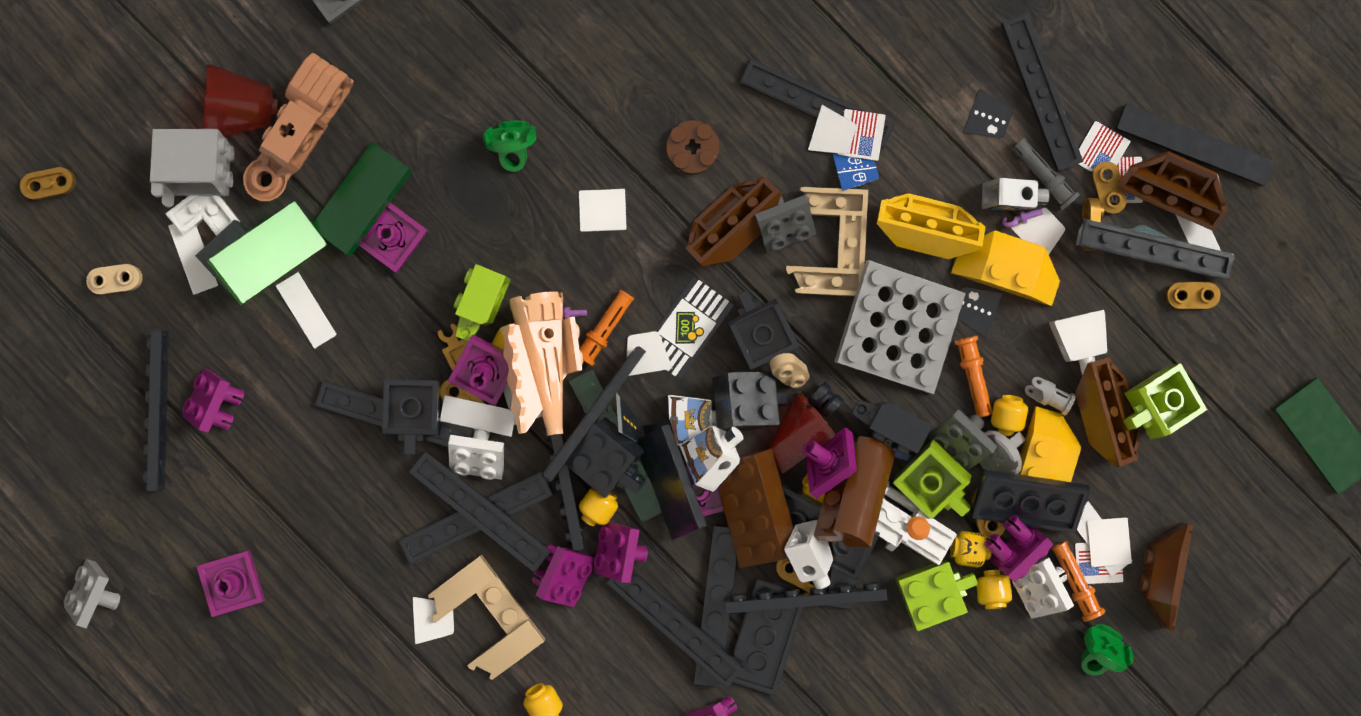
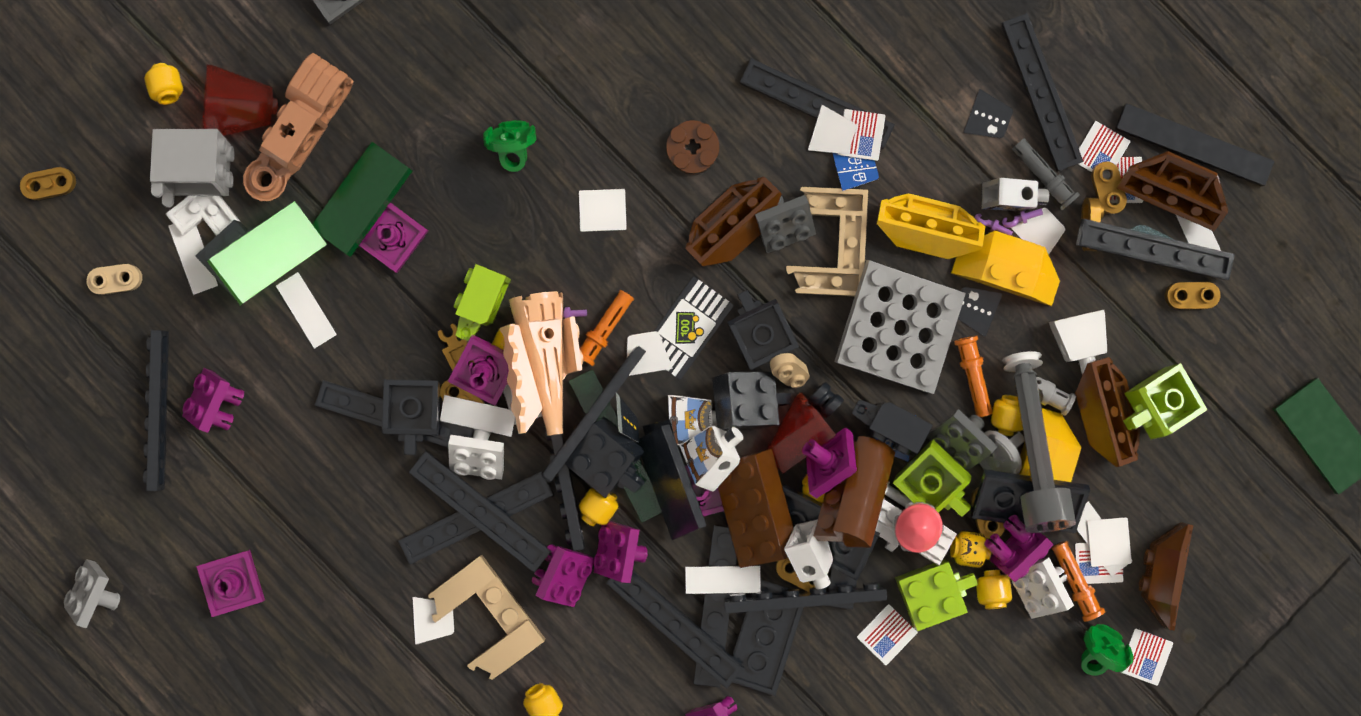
(163, 83): none -> yellow head
(722, 579): none -> white sticker
(887, 634): none -> sticker
(918, 527): none -> coral hair
(993, 225): none -> medium lavender hand
(1046, 506): none -> dark grey piece
(1149, 656): none -> sticker

